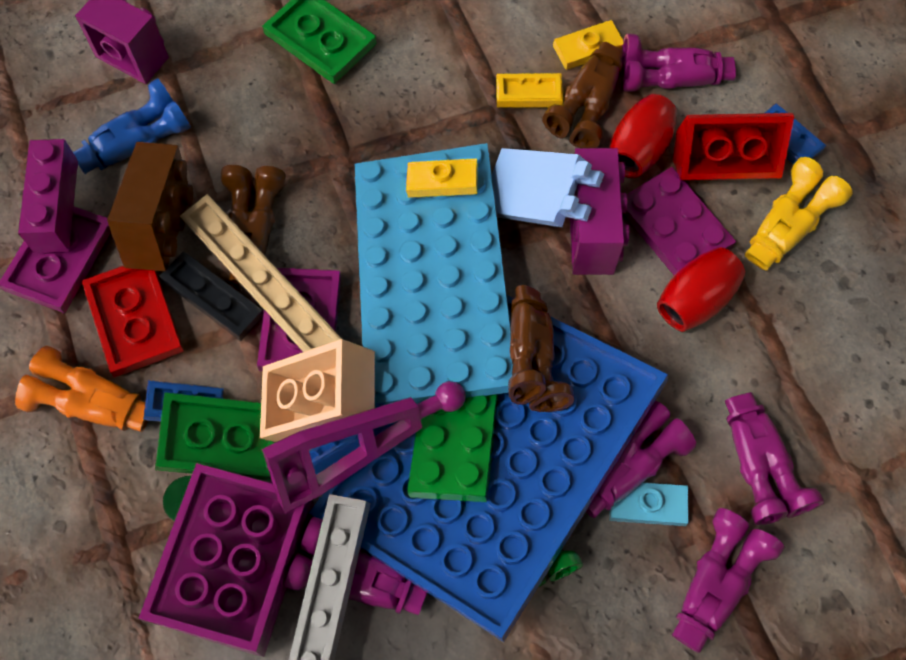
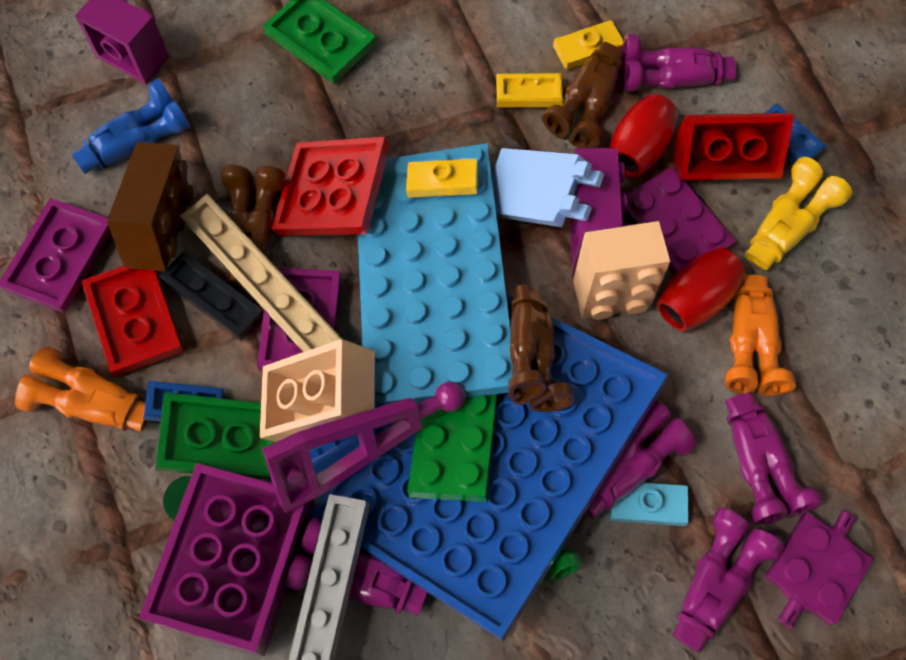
(48, 196): magenta brick -> none
(331, 187): none -> red plate
(620, 270): none -> light nougat brick
(756, 330): none -> orange piece
(818, 569): none -> magenta plate

